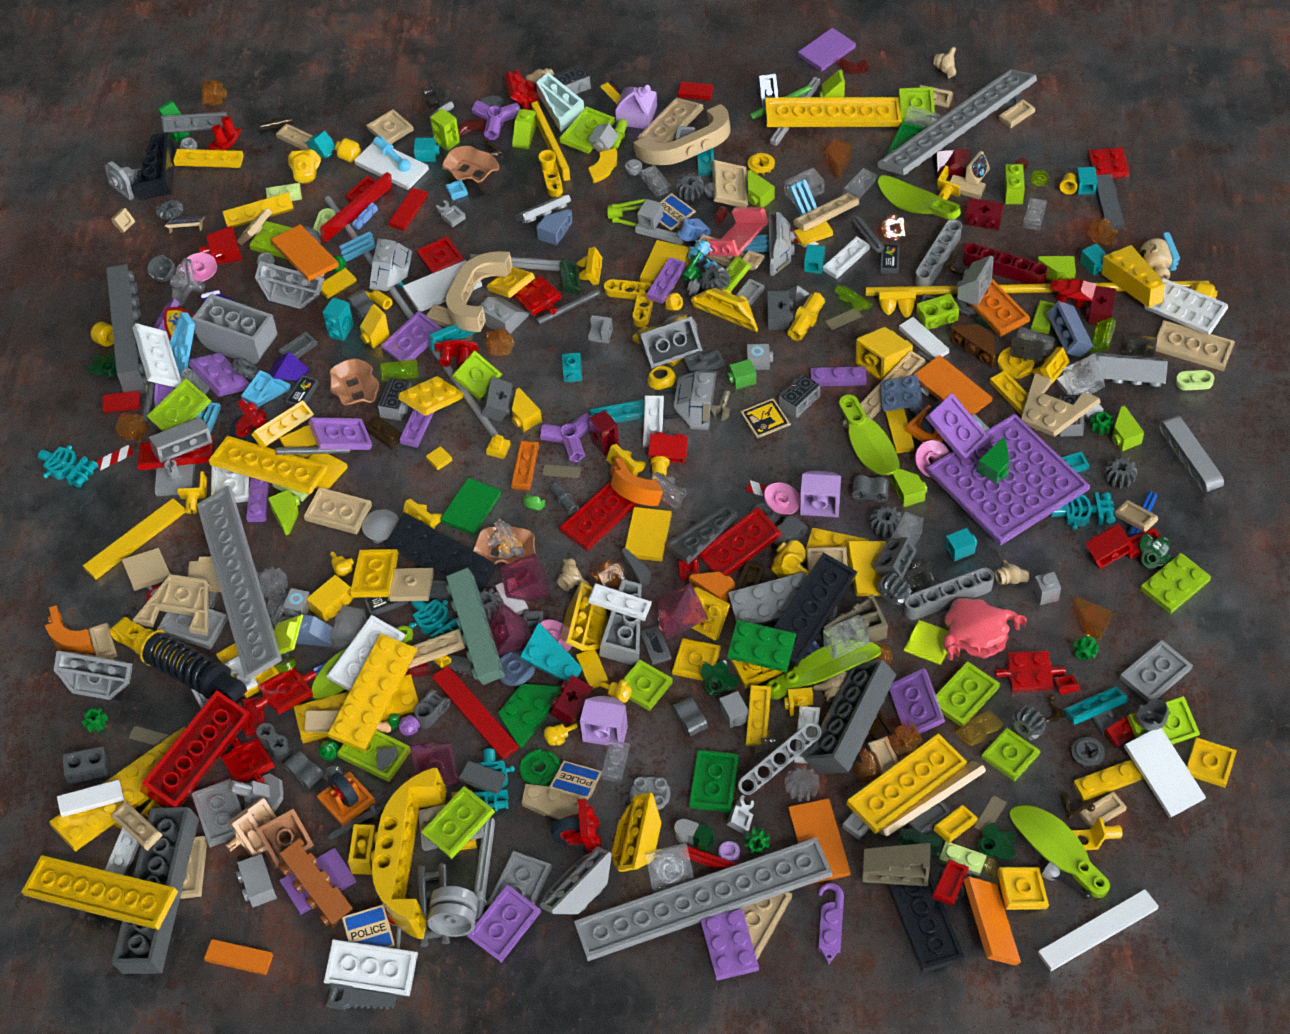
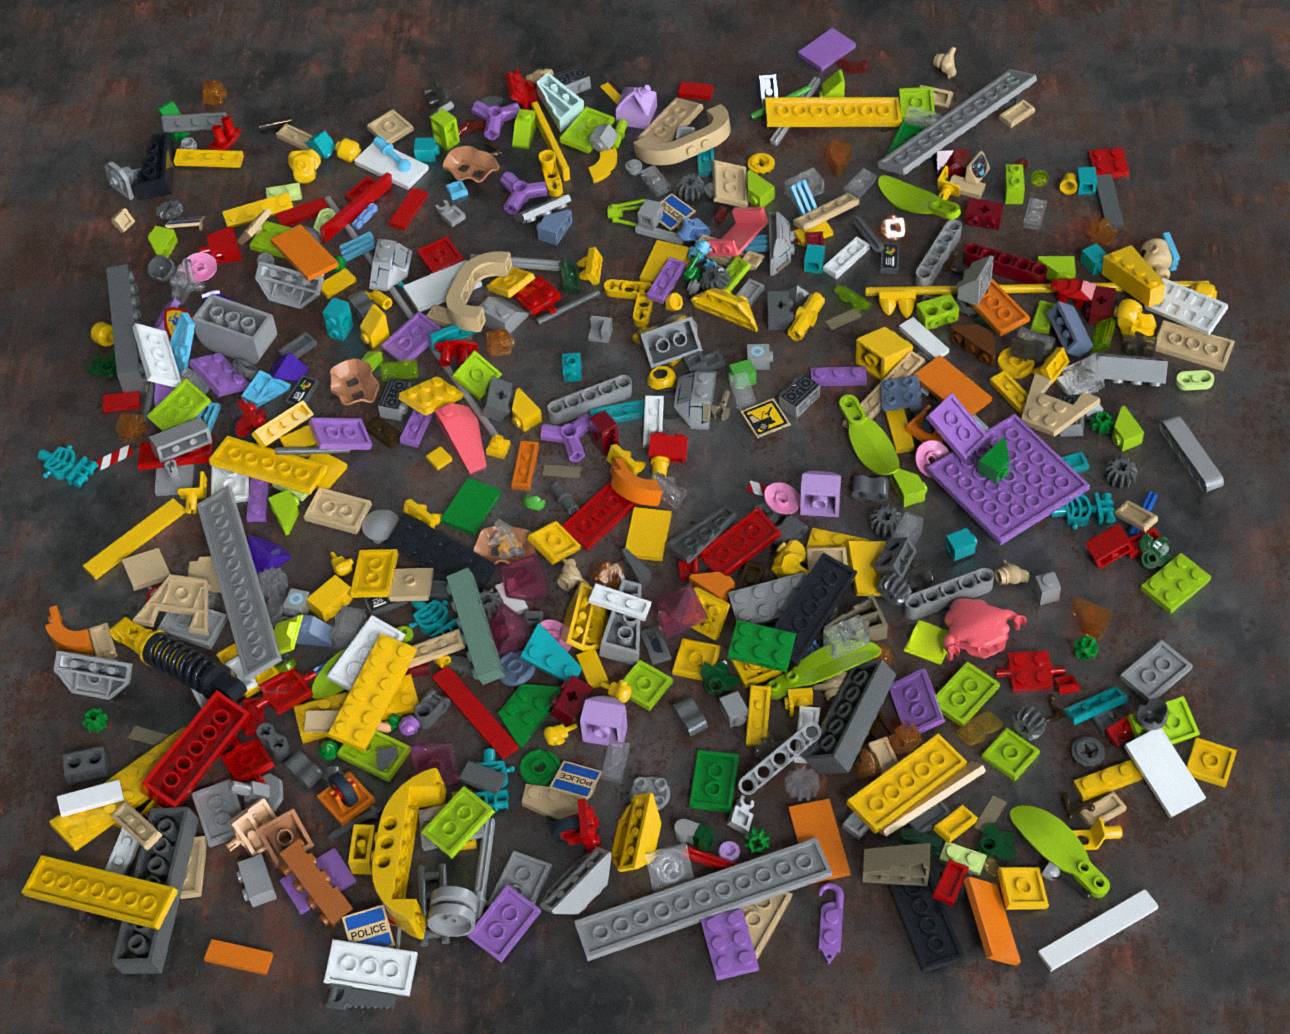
(162, 241): none -> lime slope
(266, 554): none -> dark purple slope
(301, 213): none -> red tile
(374, 358): none -> lime slope
(463, 434): none -> coral wedge
(520, 192): none -> medium lavender piece
(554, 542): none -> yellow tile
(596, 396): none -> light grey beam
(742, 391): none -> clear plate
(814, 238): none -> dark red tile
(1132, 320): none -> yellow head

